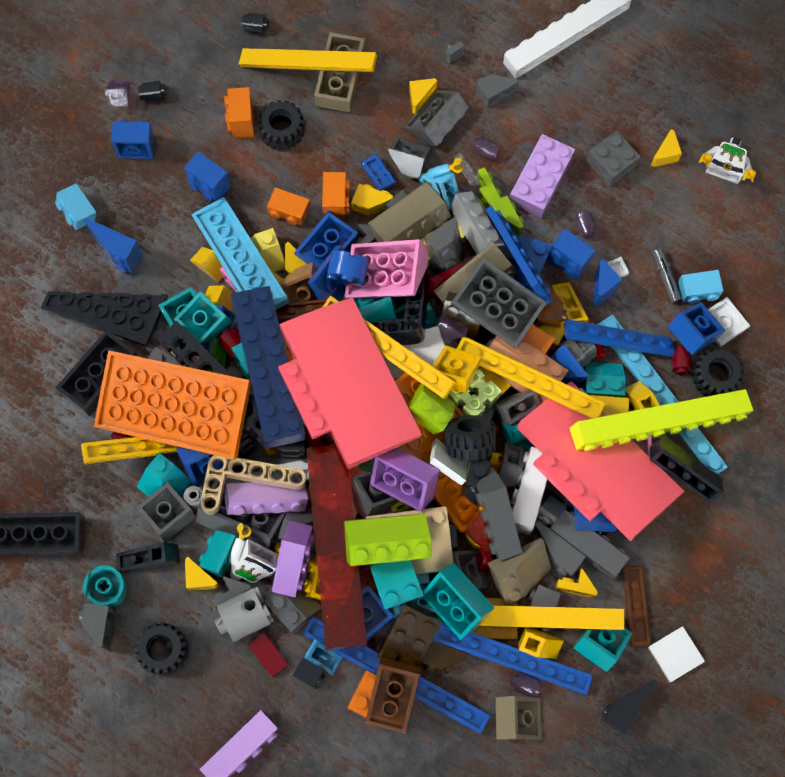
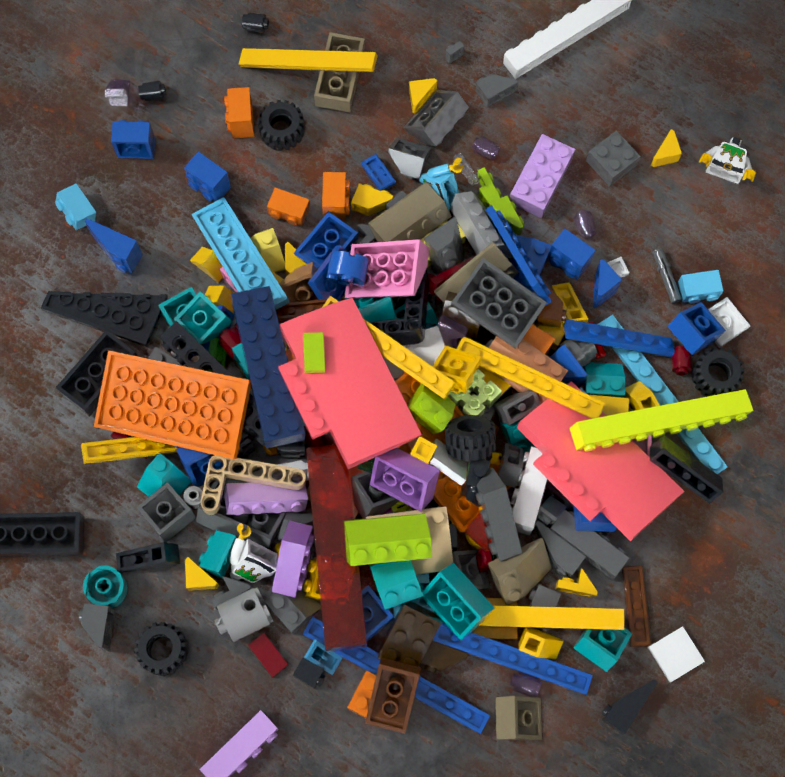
(314, 352): none -> lime tile
(423, 450): none -> yellow plate

